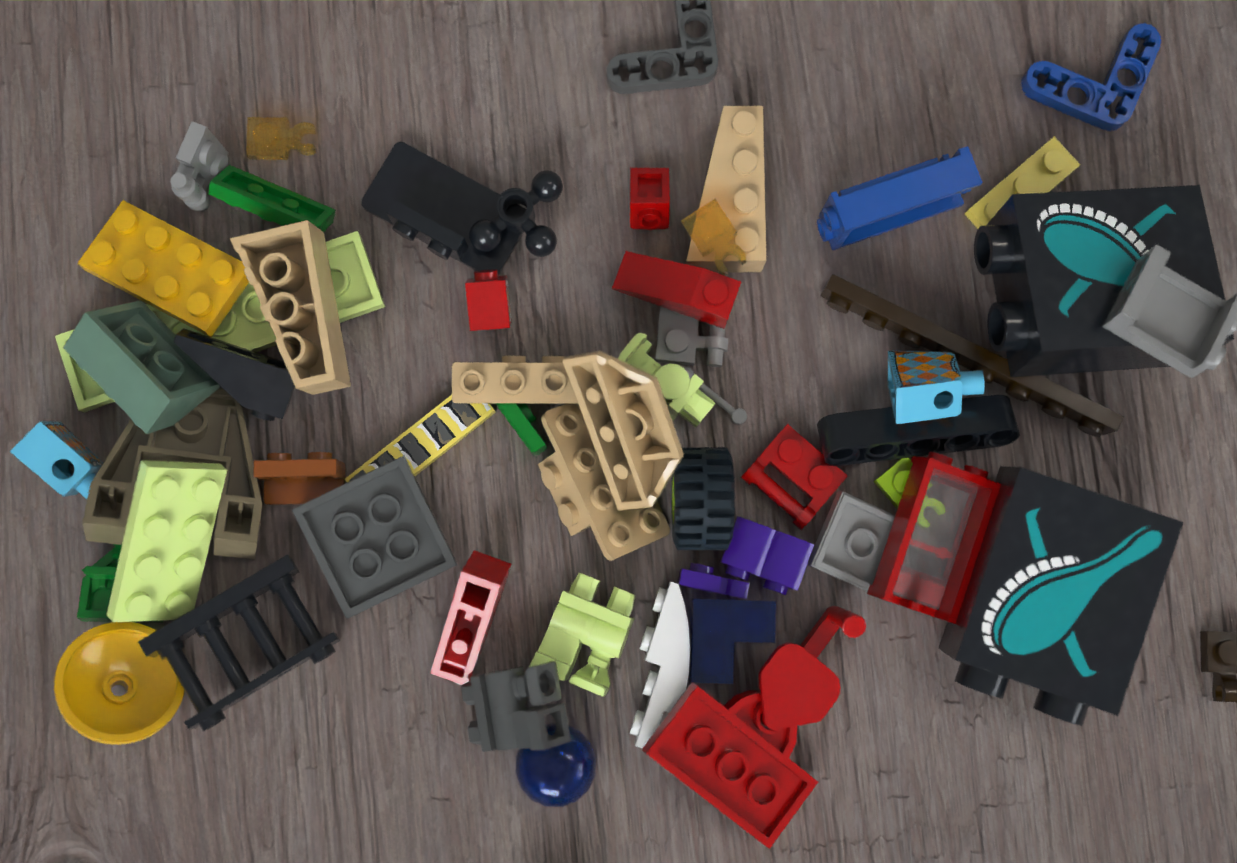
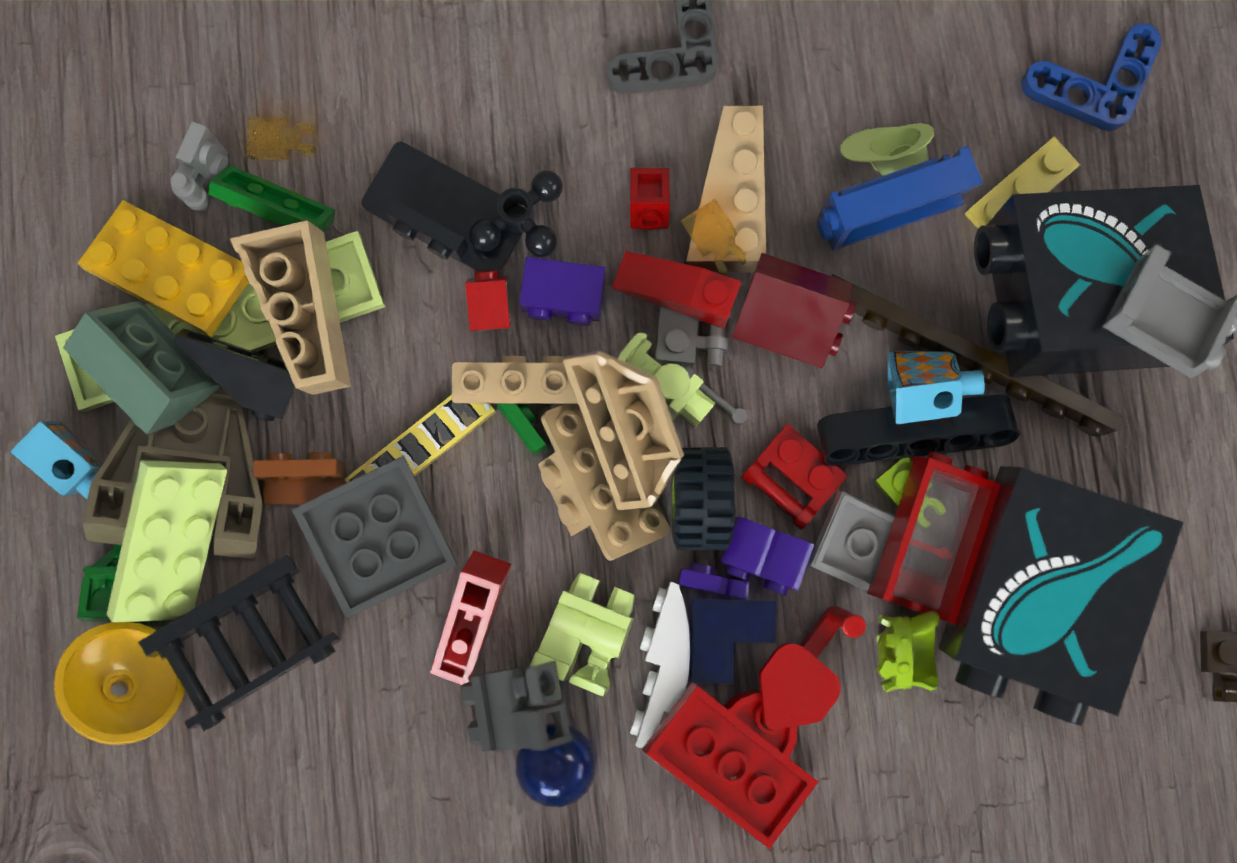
(562, 291): none -> dark purple brick
(794, 311): none -> dark red brick
(889, 147): none -> yellowish green piece
(908, 652): none -> lime hair

